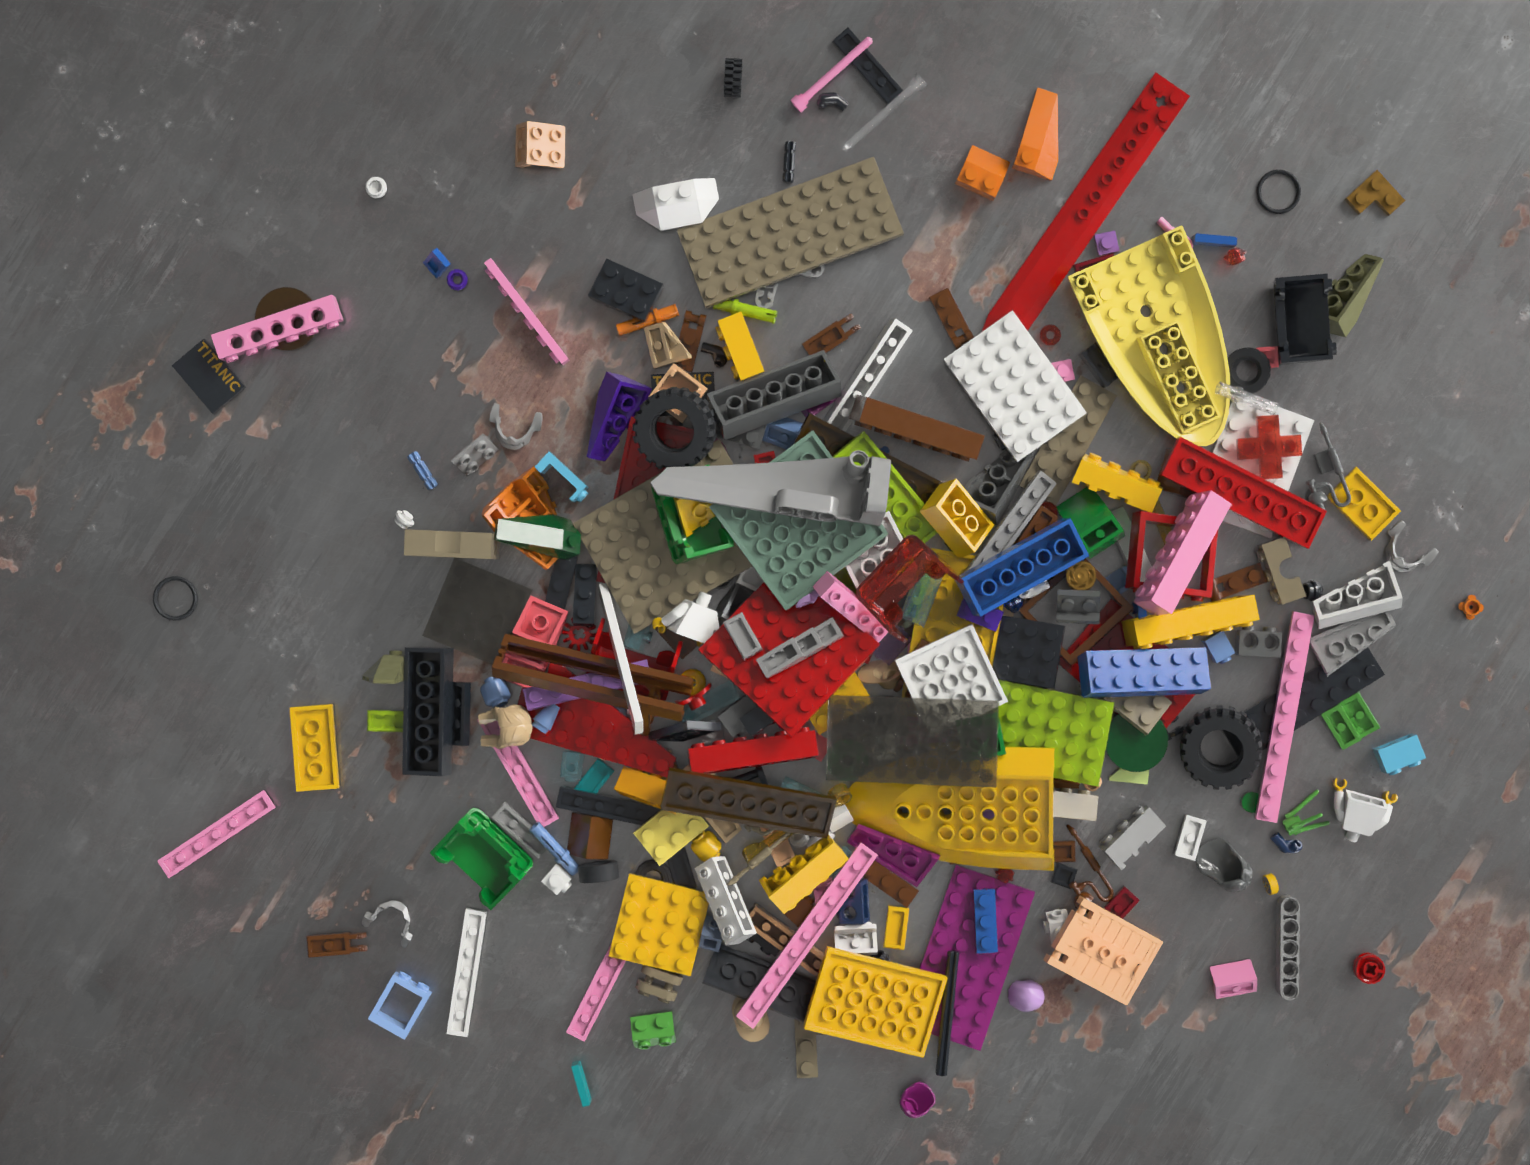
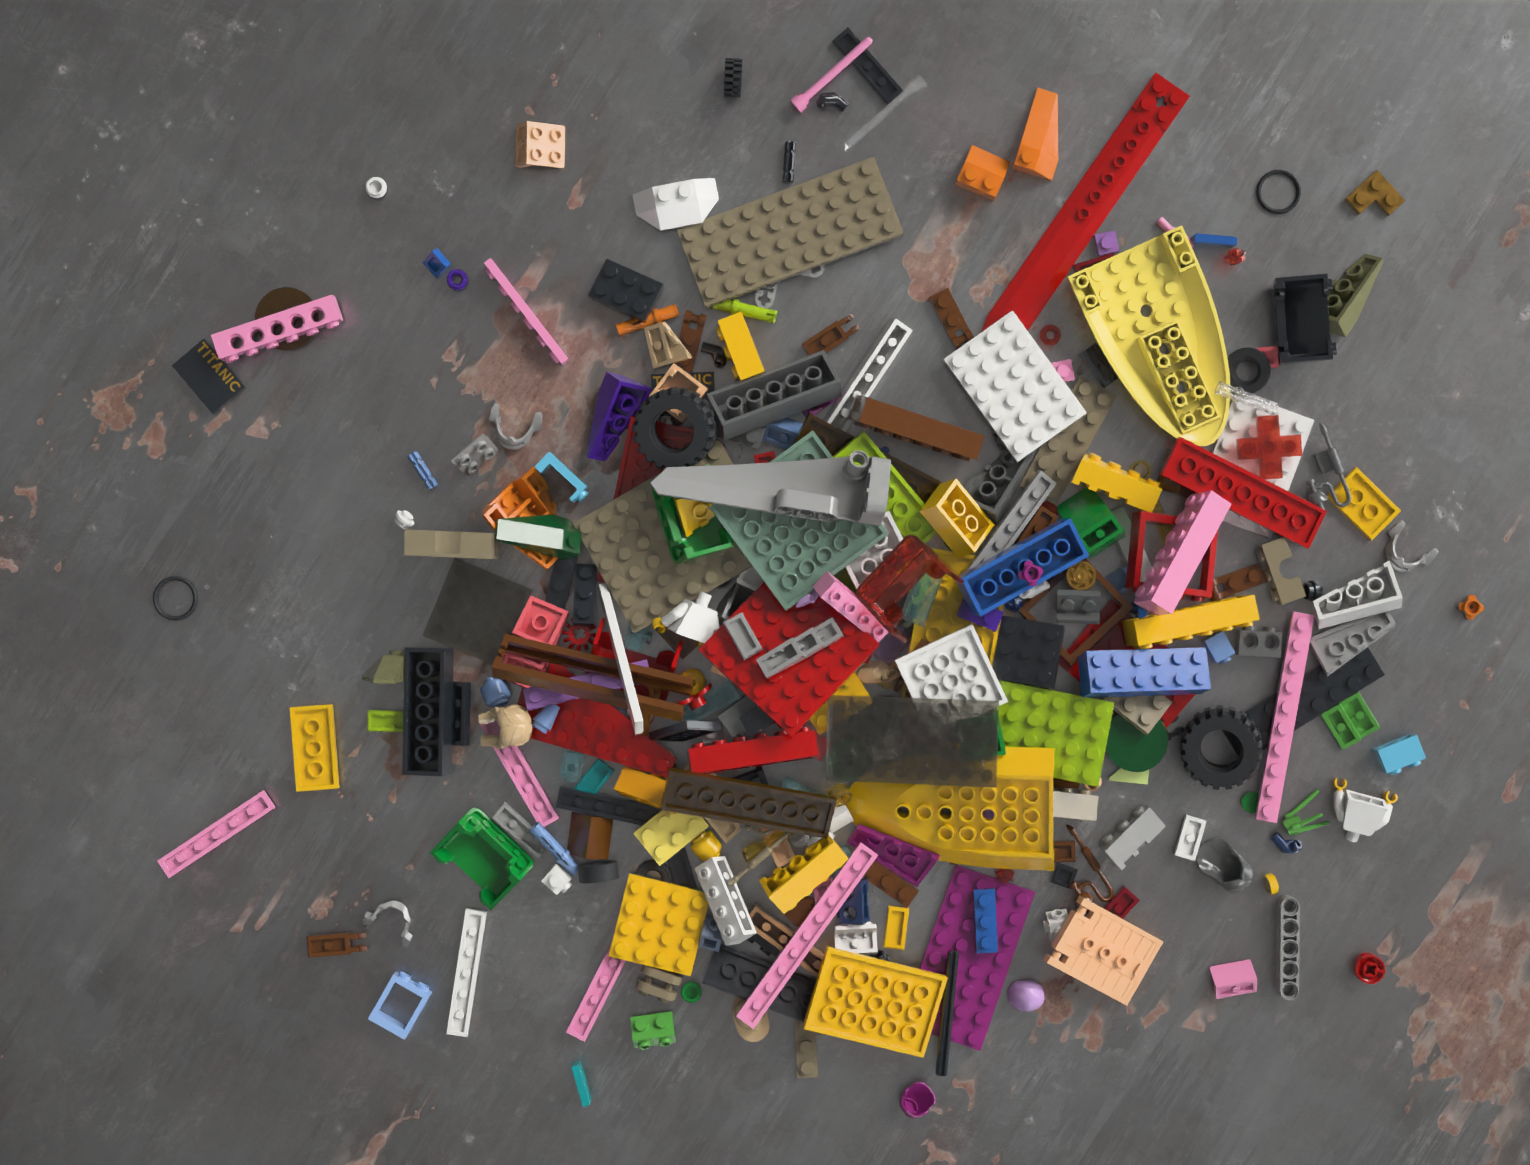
(691, 991): none -> green tile
(1036, 573): none -> magenta plate

